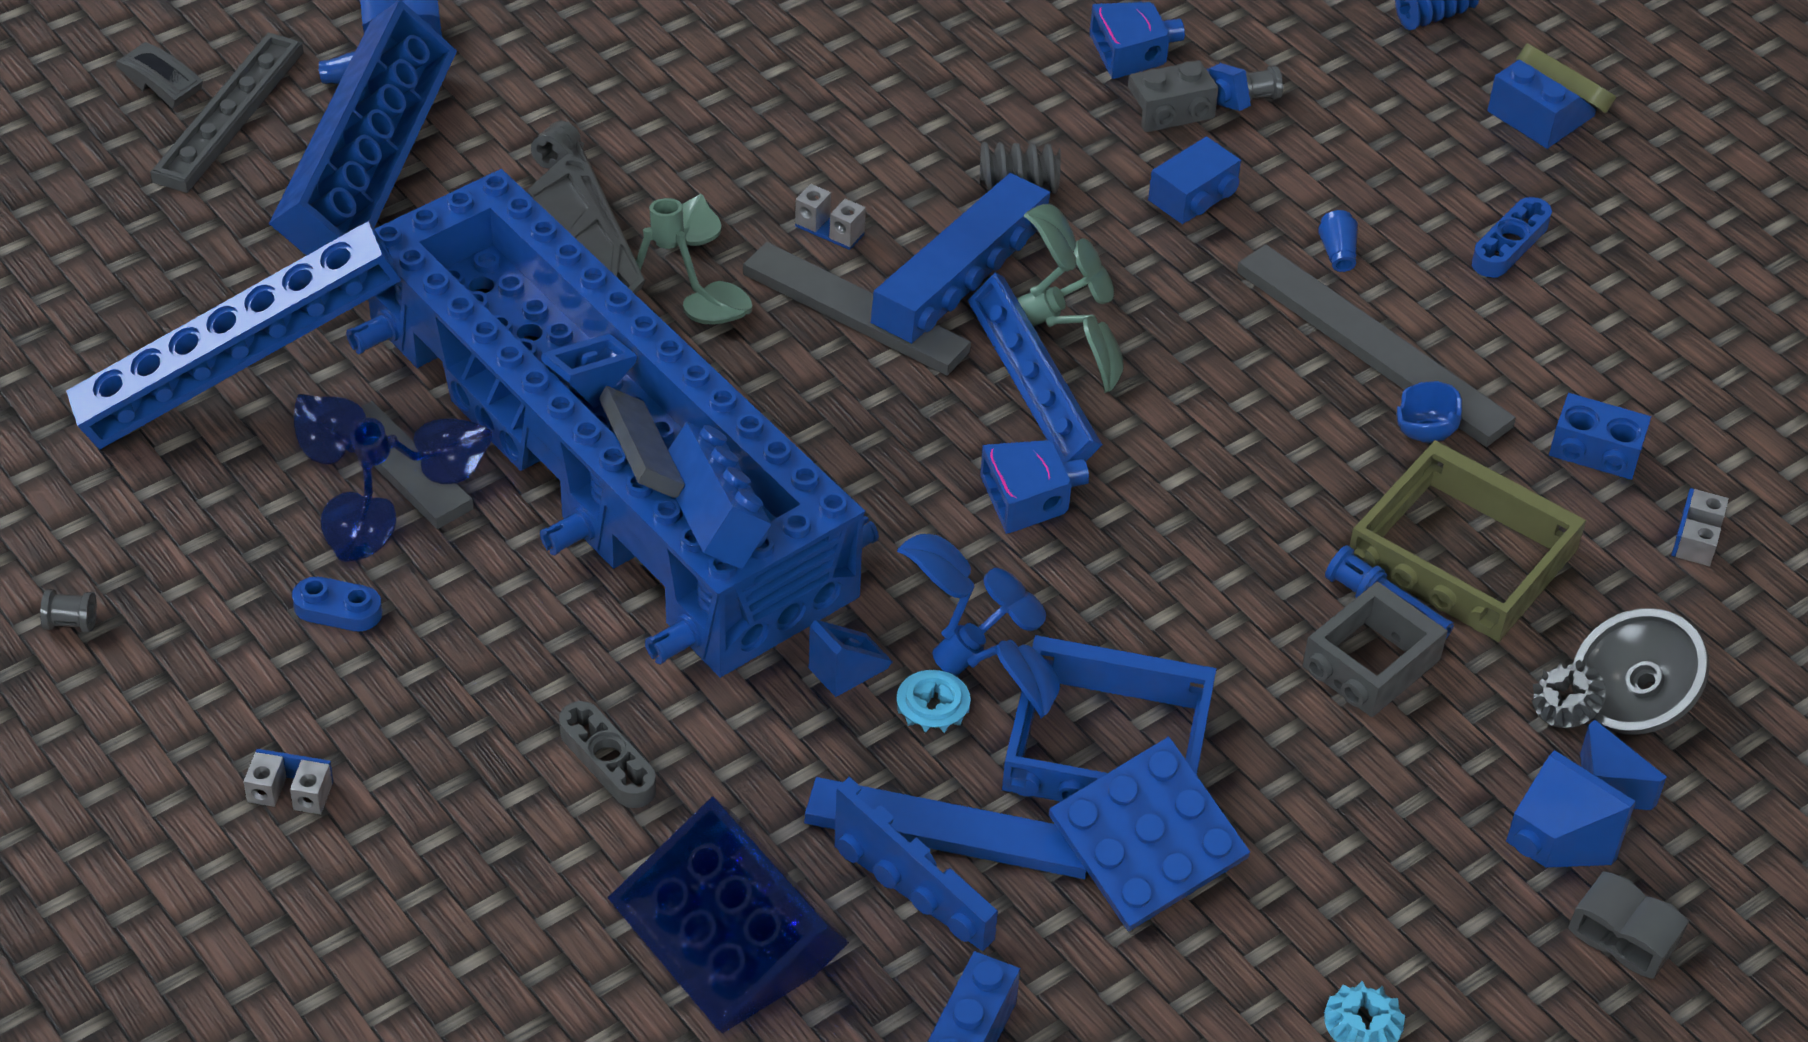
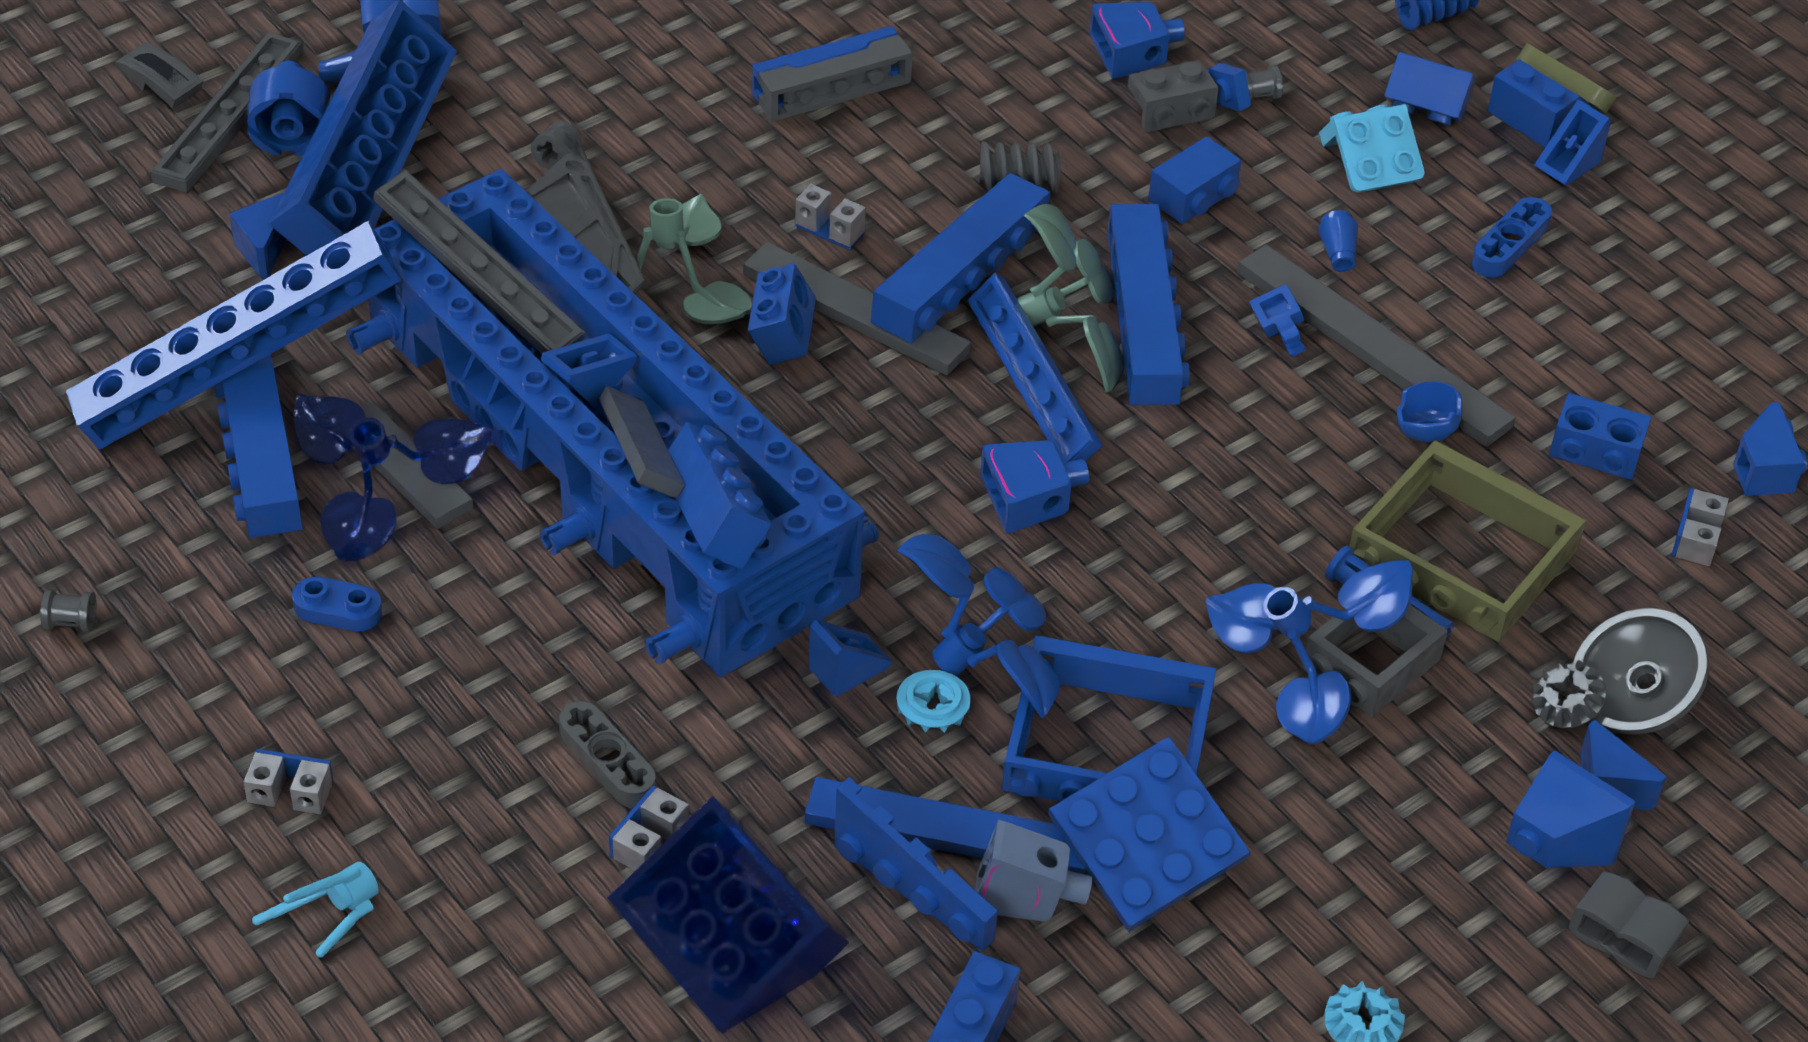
(256, 237): none -> blue slope
(260, 449): none -> blue brick
(286, 108): none -> blue brick
(346, 889): none -> medium azure plant
(477, 264): none -> dark grey tile
(641, 831): none -> flat silver piece
(782, 314): none -> blue brick
(831, 73): none -> dark grey piece
(1028, 874): none -> sand blue torso
(1146, 306): none -> blue brick
(1279, 314): none -> blue plate
(1317, 704): none -> blue plant
(1375, 147): none -> medium azure bracket
(1430, 88): none -> blue brick
(1576, 144): none -> blue slope
(1769, 455): none -> blue slope

